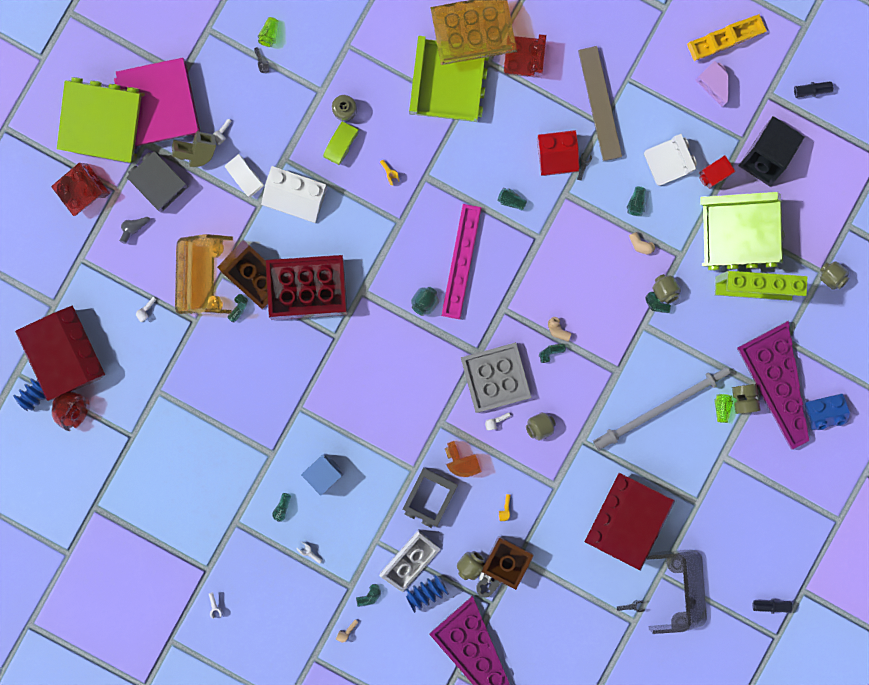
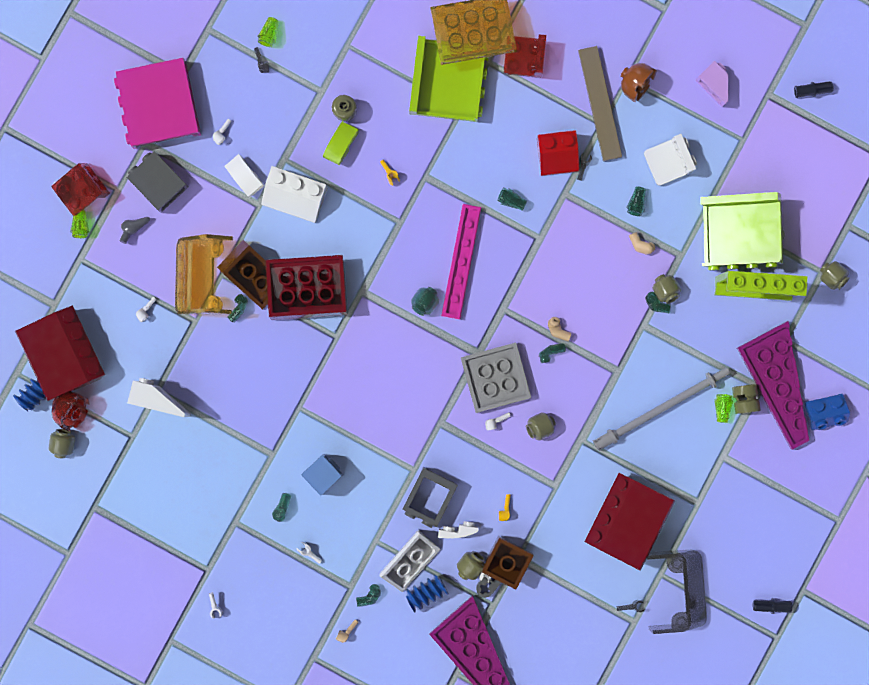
(61, 443): none -> olive head
(79, 226): none -> clear neon green cone
(99, 120): lime panel -> none
(151, 396): none -> white slope
(198, 152): olive brick -> none
(463, 466): clear orange brick -> none
(464, 530): none -> white slope
(636, 80): none -> dark orange cylinder
(716, 172): red slope -> none
(726, 37): yellow slope -> none
(771, 151): black slope -> none

